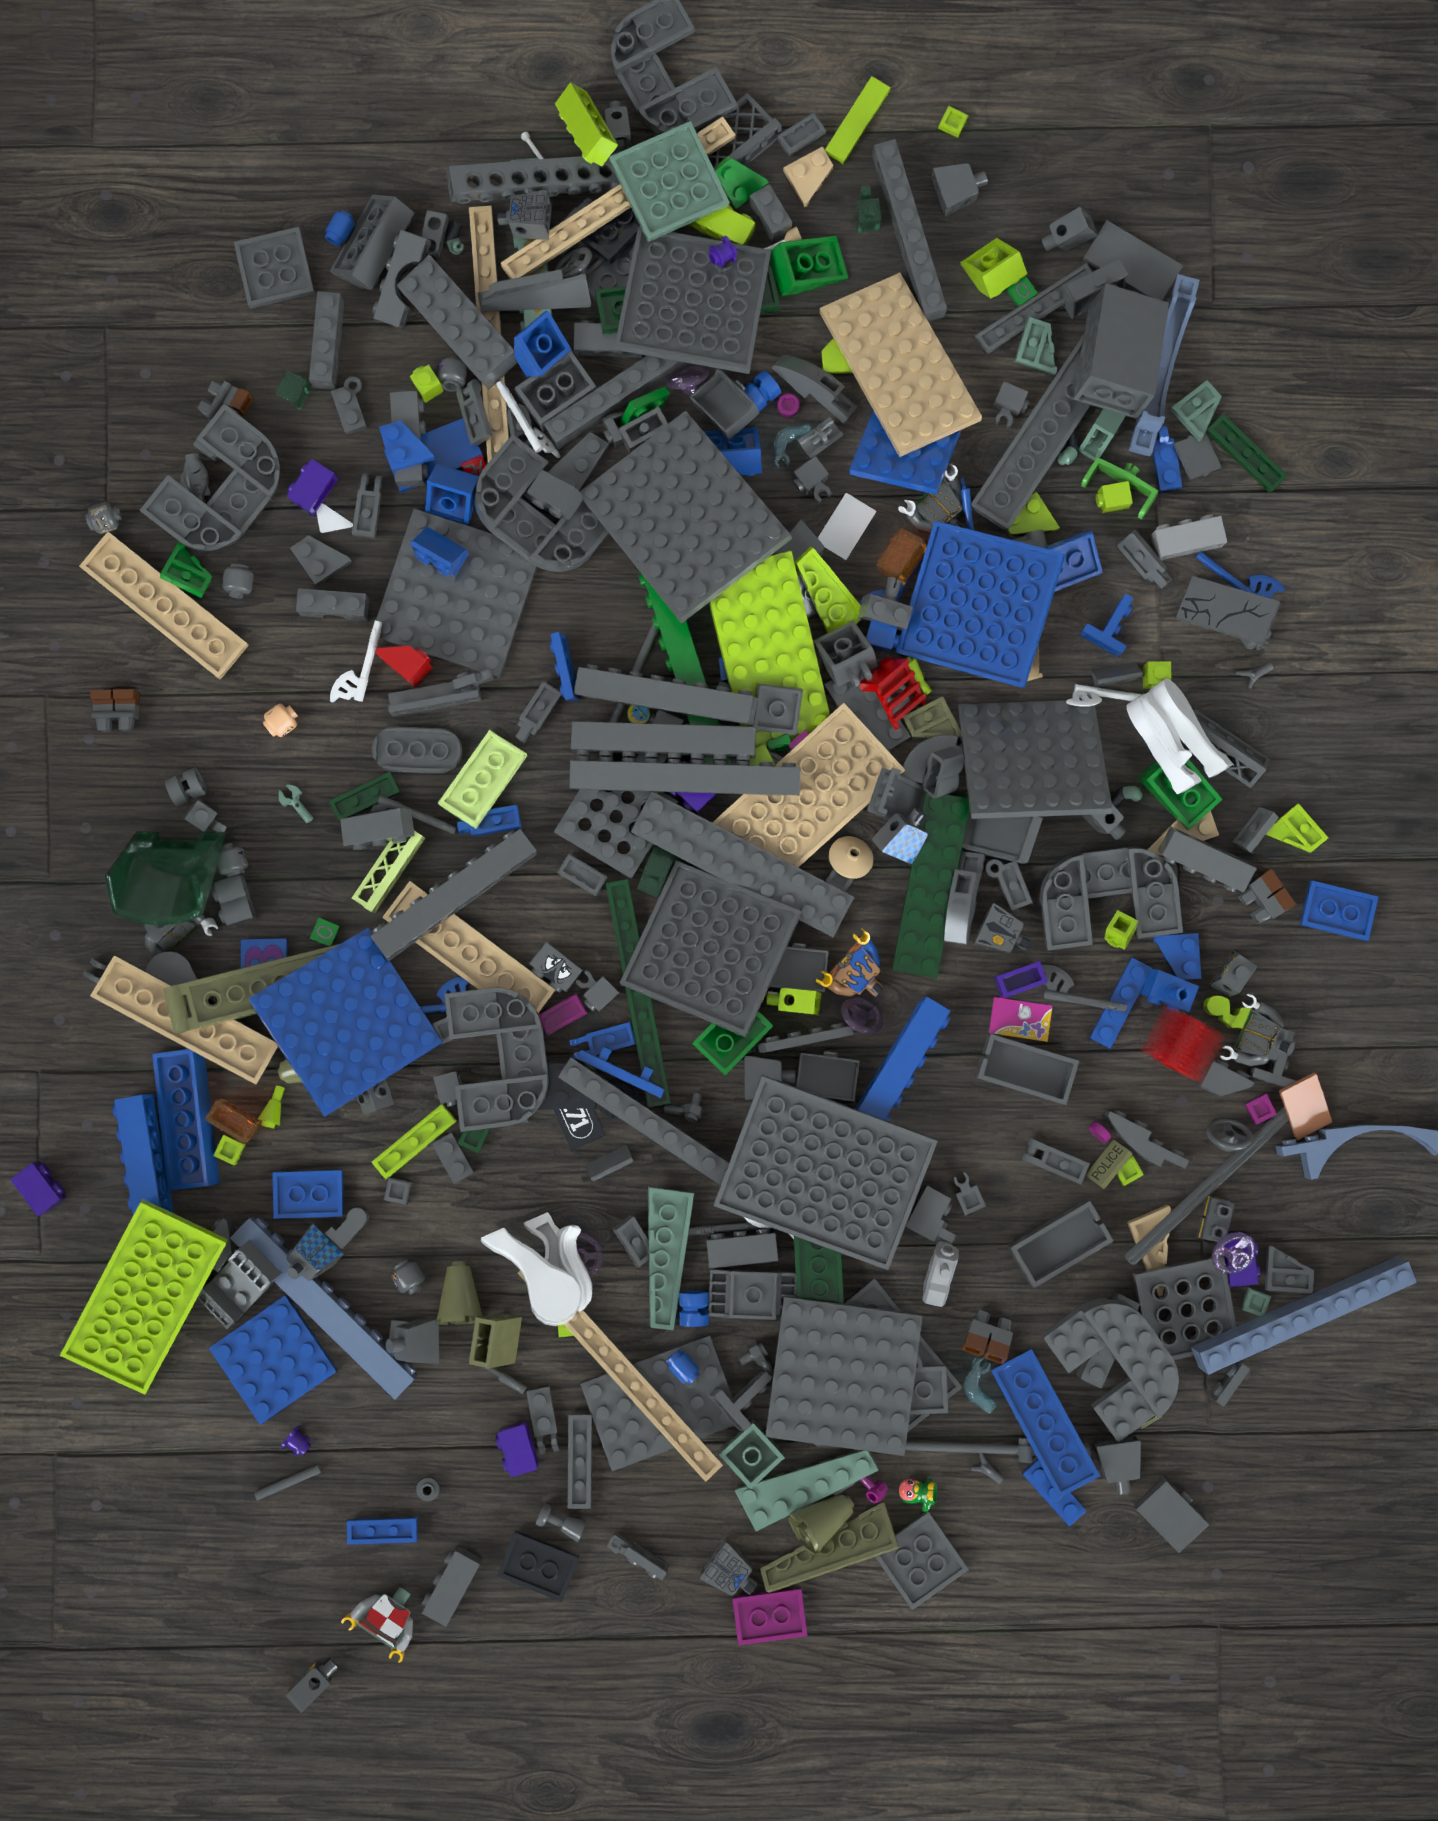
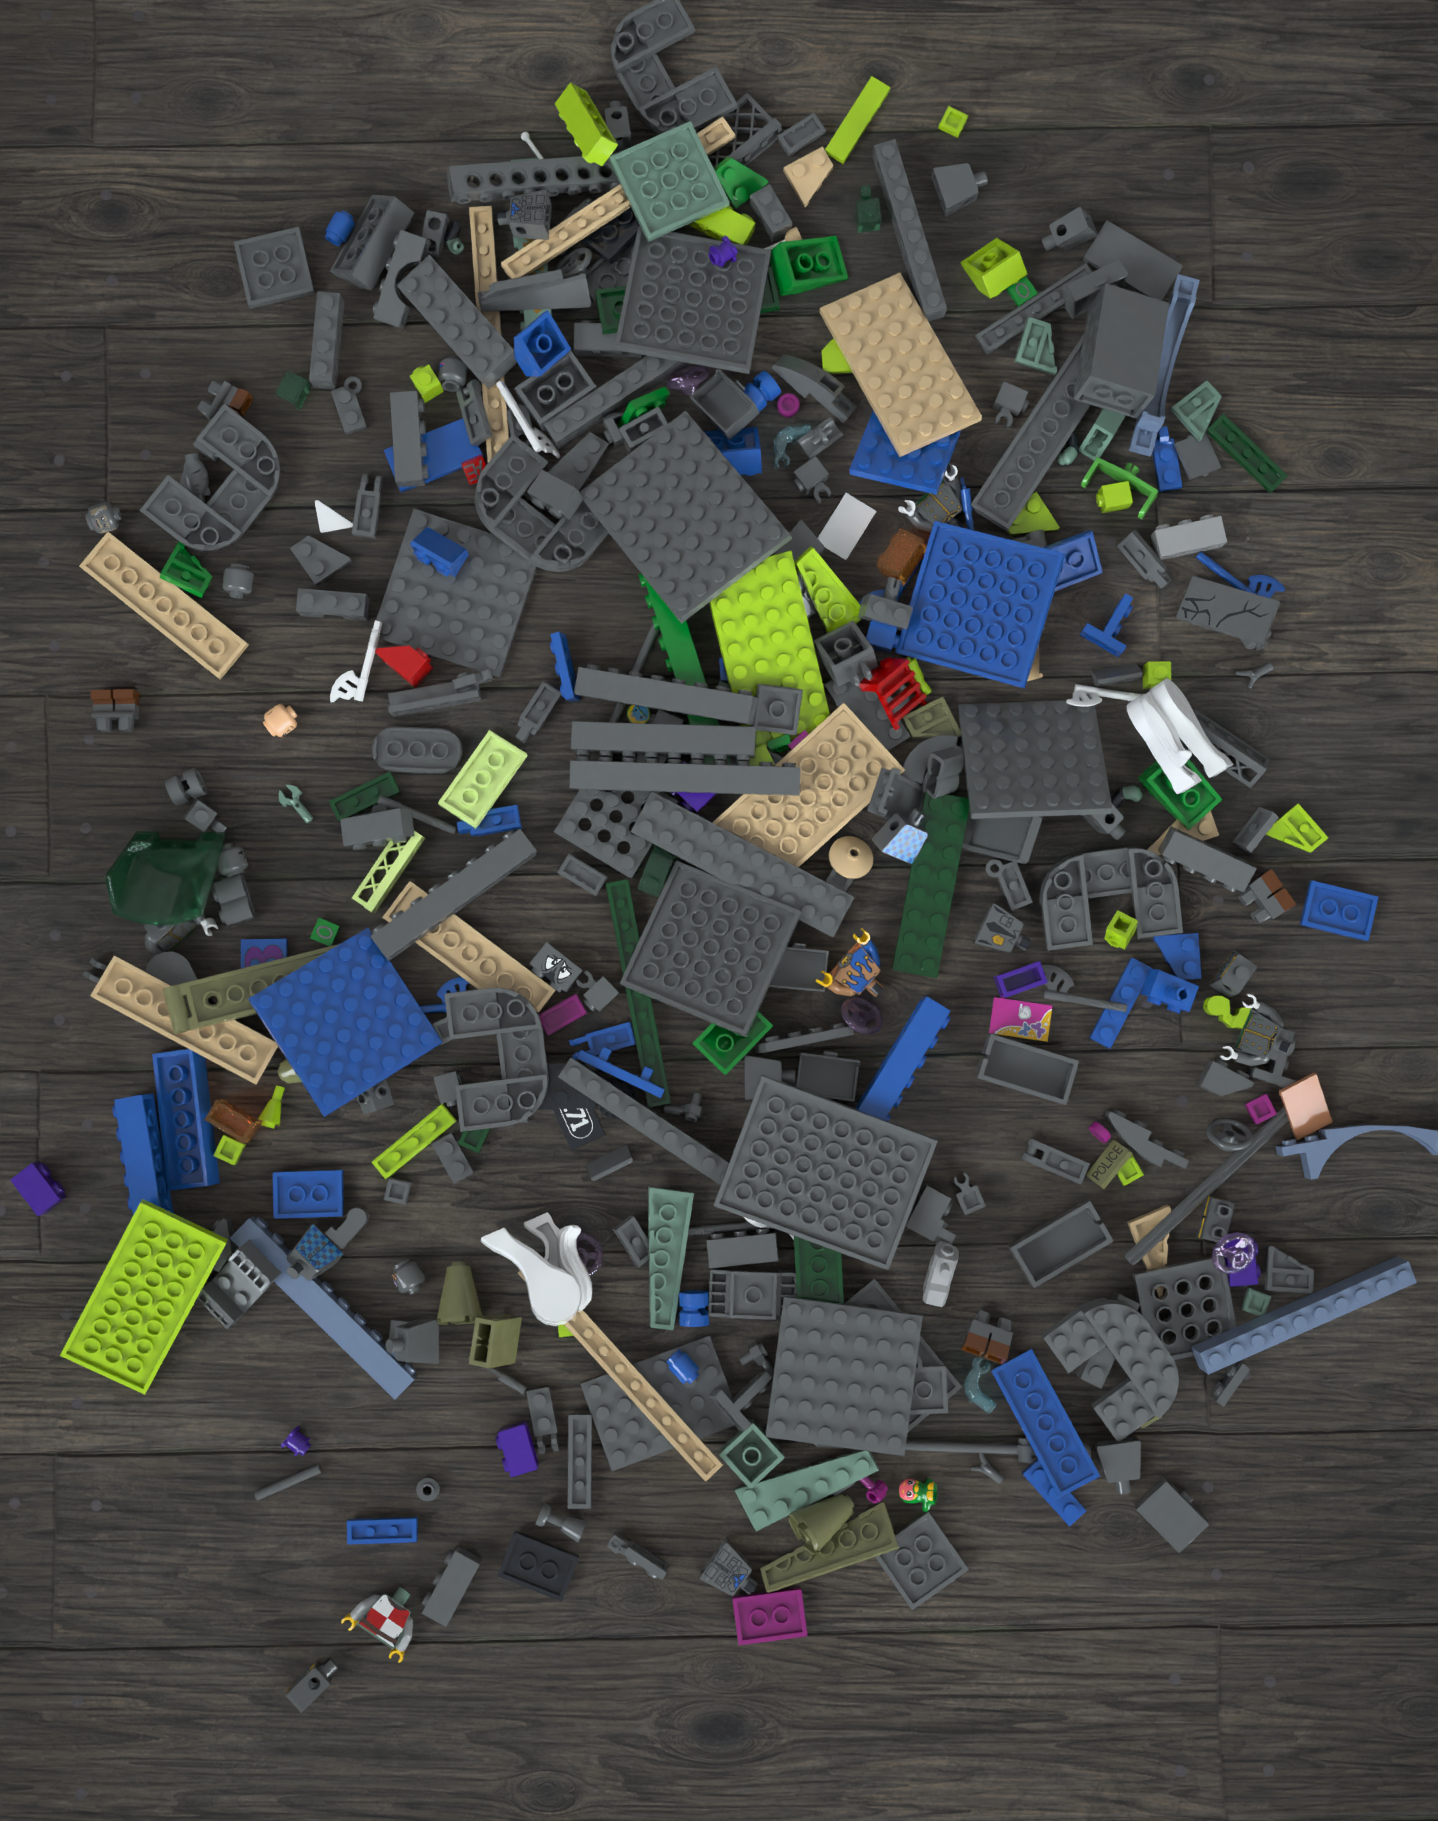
(273, 1359): blue plate -> none
(312, 486): dark purple piece -> none
(403, 446): blue wing -> none
(451, 494): blue slope -> none
(805, 1000): lime torso -> none
(962, 898): dark grey slope -> none
(1182, 1043): red piece -> none

